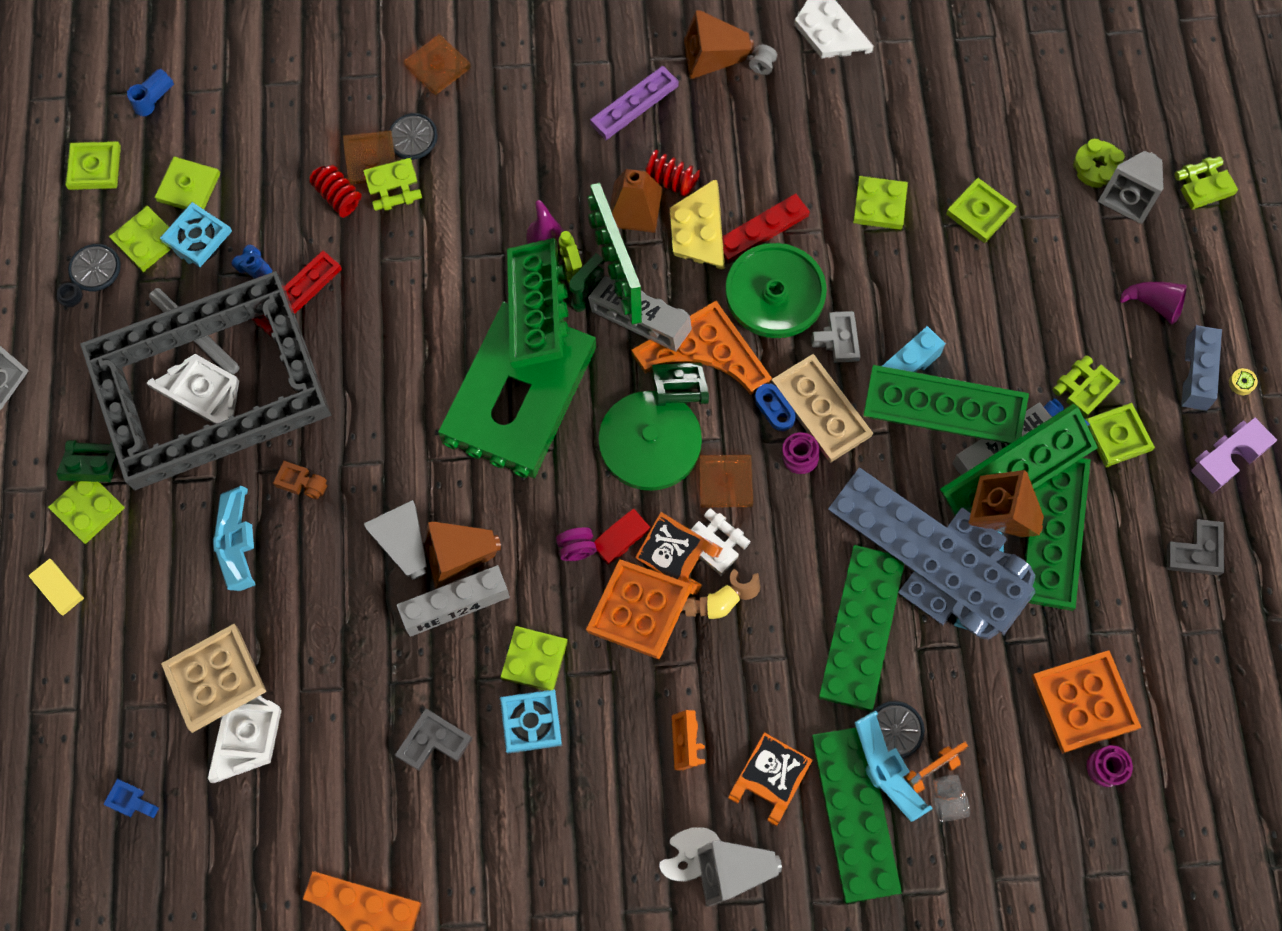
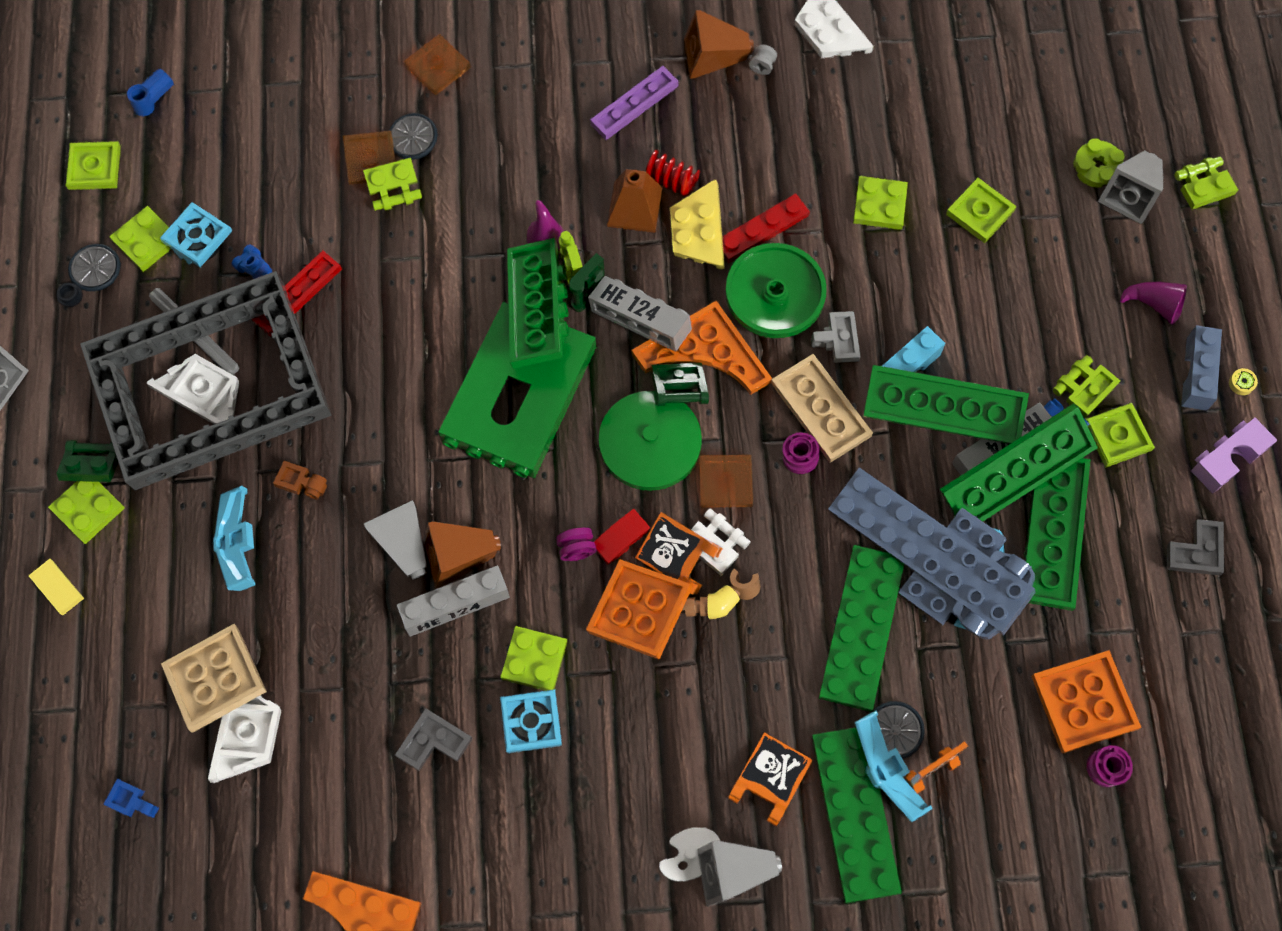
(187, 183): lime plate -> none
(335, 189): red piece -> none
(615, 253): green plate -> none
(684, 740): orange plate -> none
(777, 407): blue plate -> none
(950, 799): clear piece -> none
(1007, 505): dark orange slope -> none

